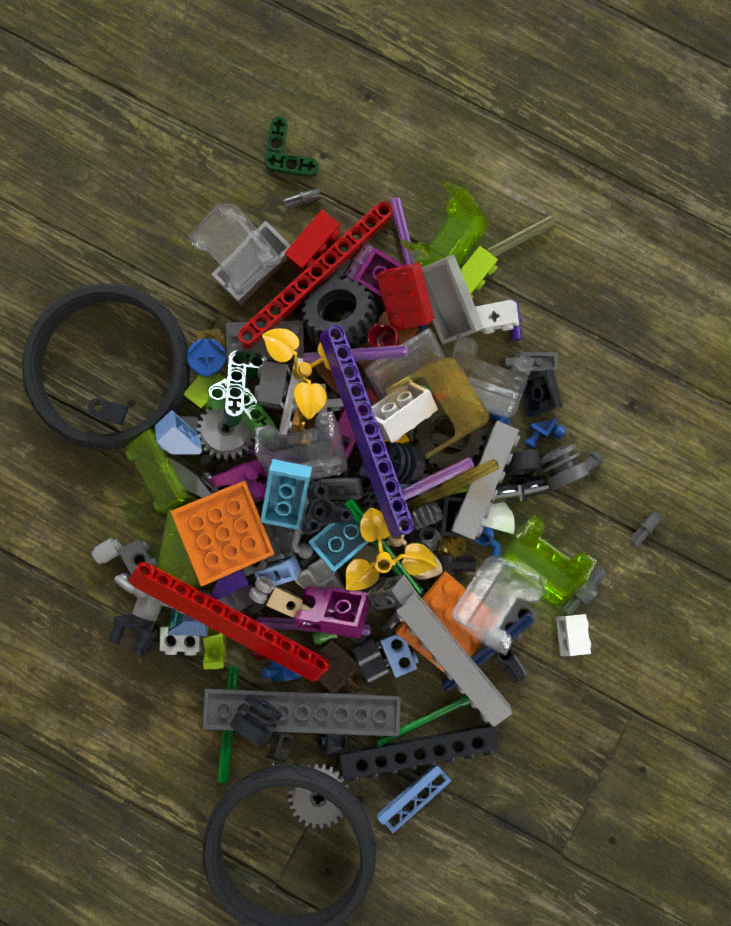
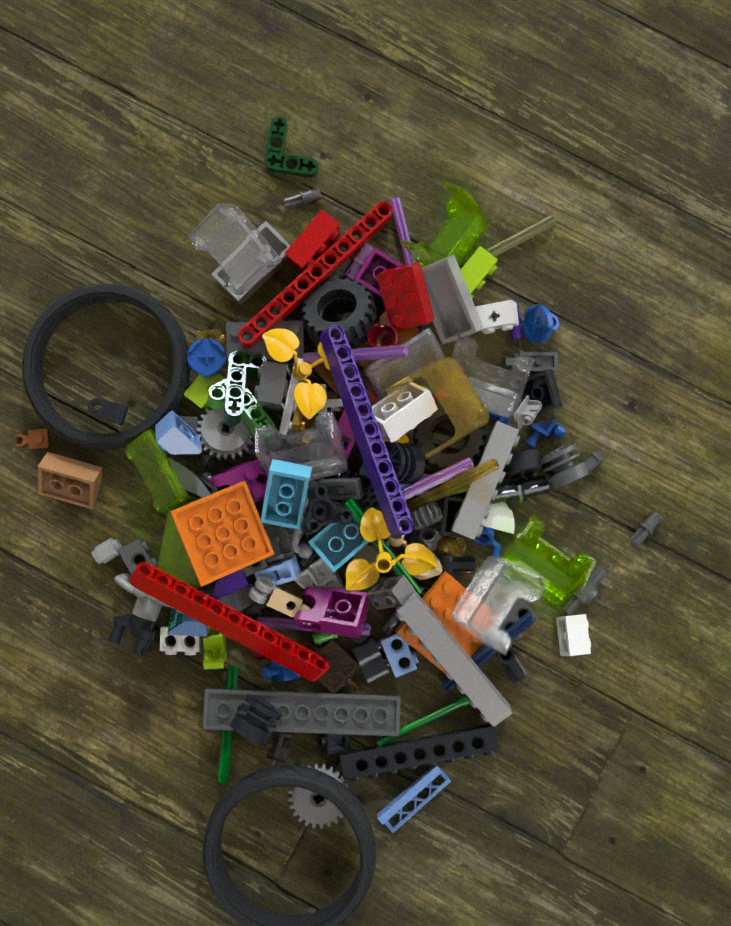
(36, 439): none -> dark orange plate
(69, 480): none -> medium nougat slope
(527, 412): none -> light grey hinge
(539, 323): none -> blue tile

